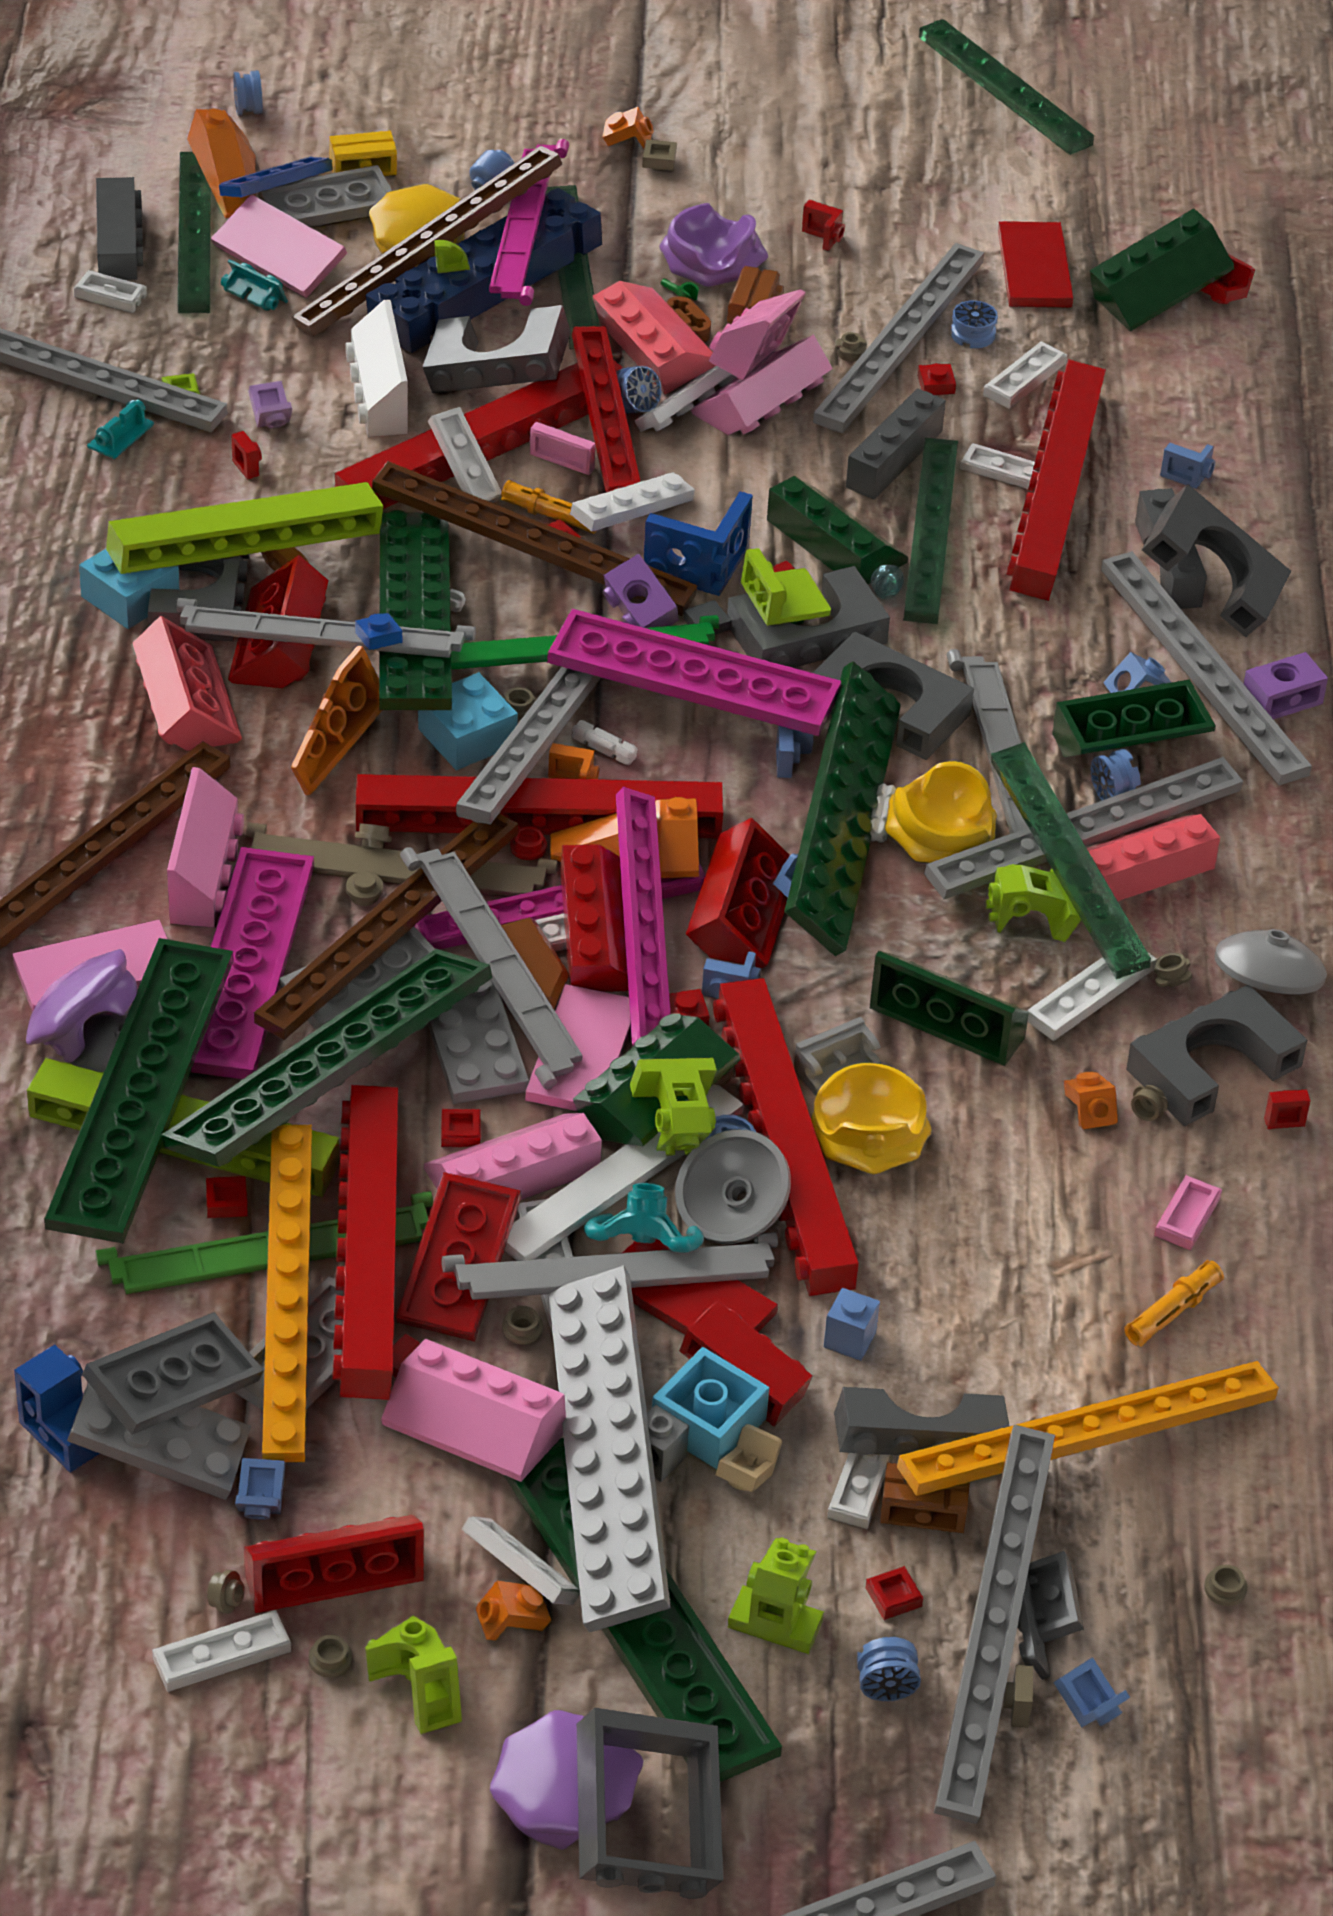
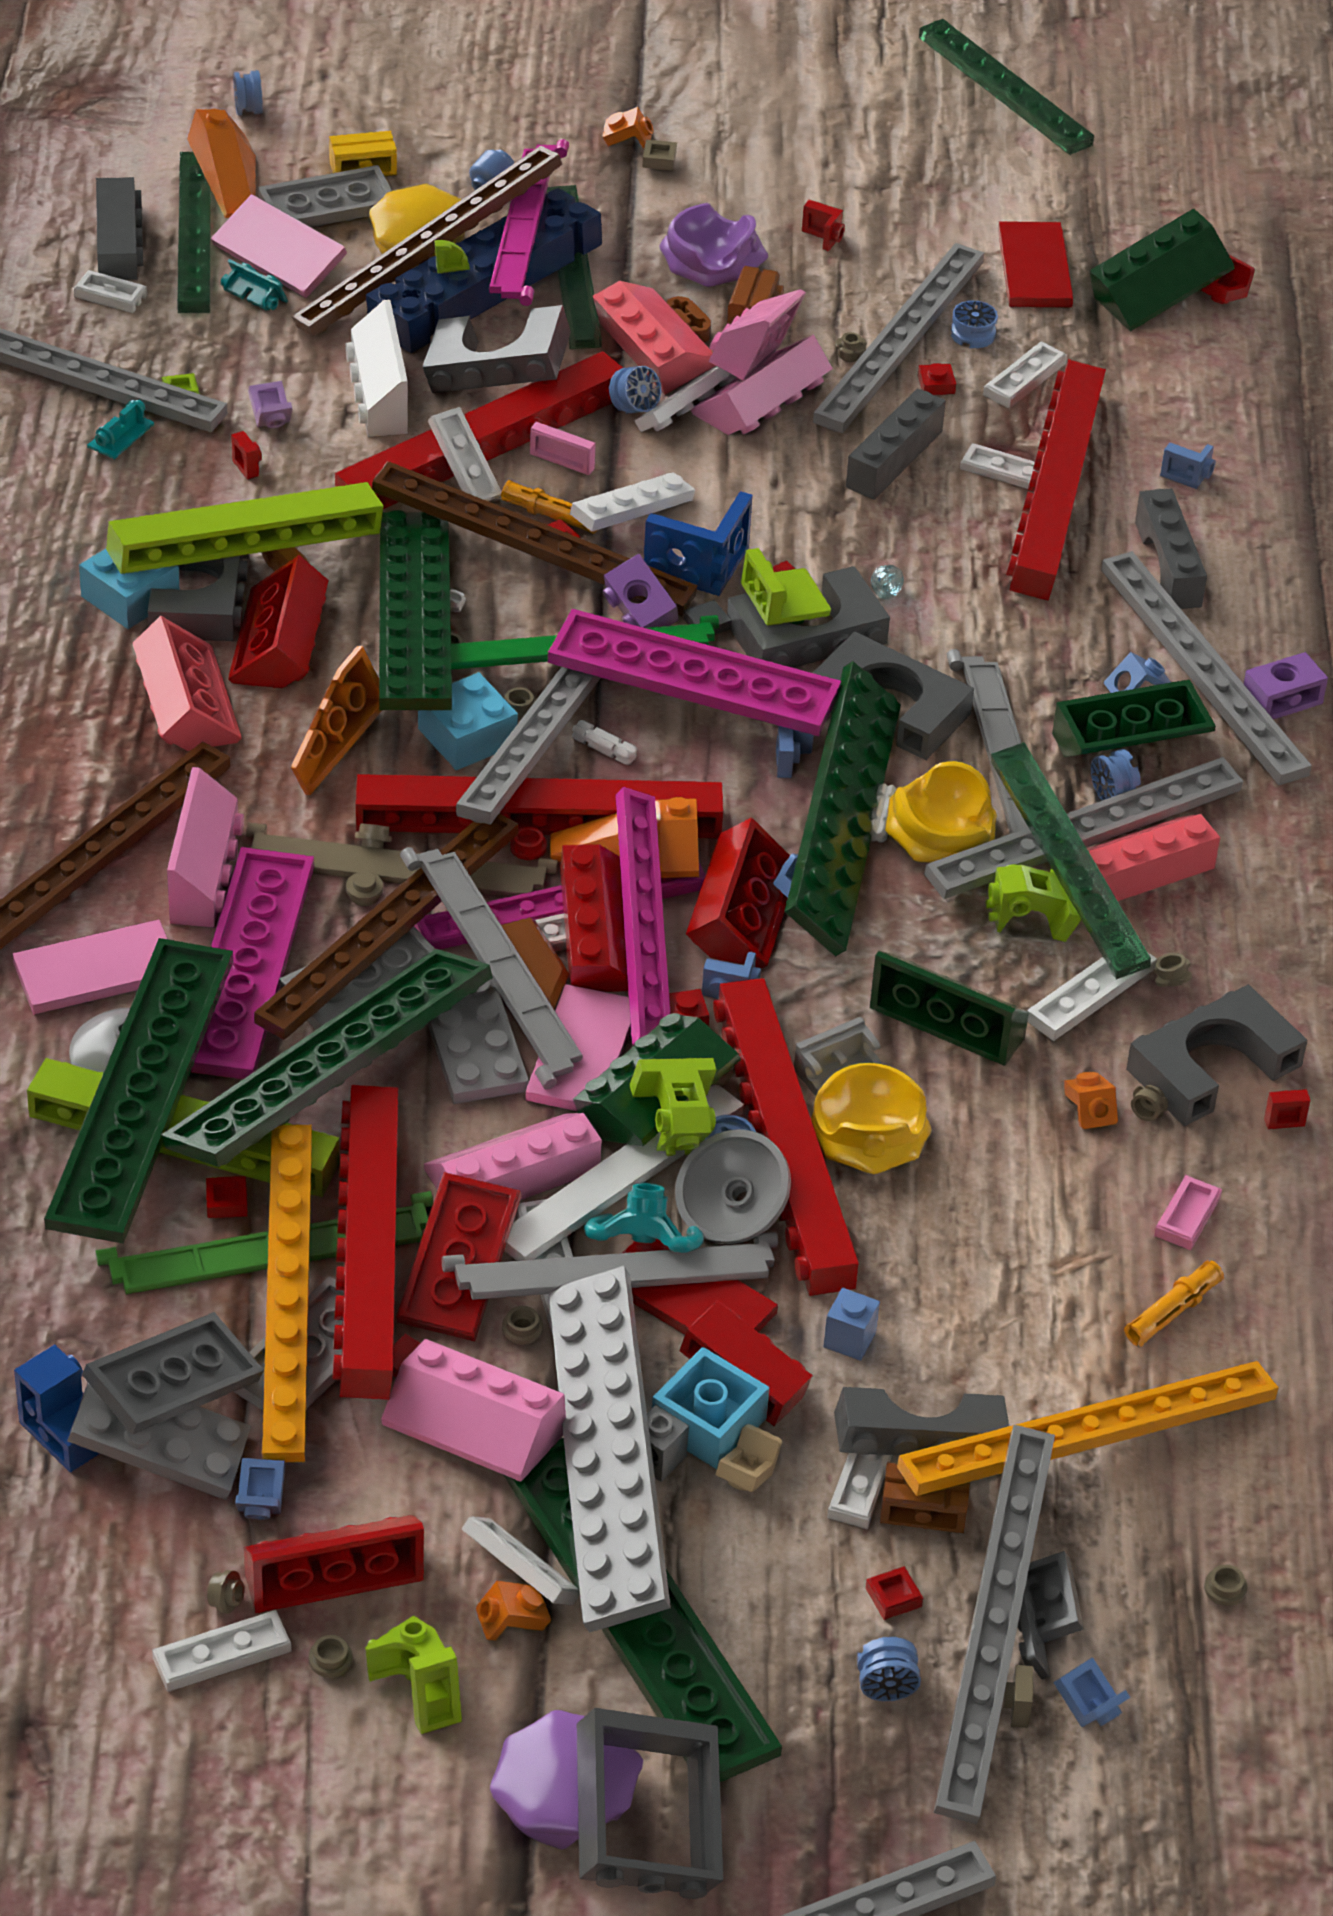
(69, 1001): medium lavender piece -> none
(275, 176): blue tile -> none
(313, 630): light grey piece -> none
(378, 631): blue plate -> none
(460, 1127): red tile -> none
(571, 763): orange bracket -> none
(605, 407): red plate -> none
(687, 289): green hand -> none
(783, 1589): lime tile -> none
(828, 529): dark green slope -> none
(930, 531): clear green plate -> none
(1254, 571): dark grey arch -> none
(1271, 962): light grey dish -> none

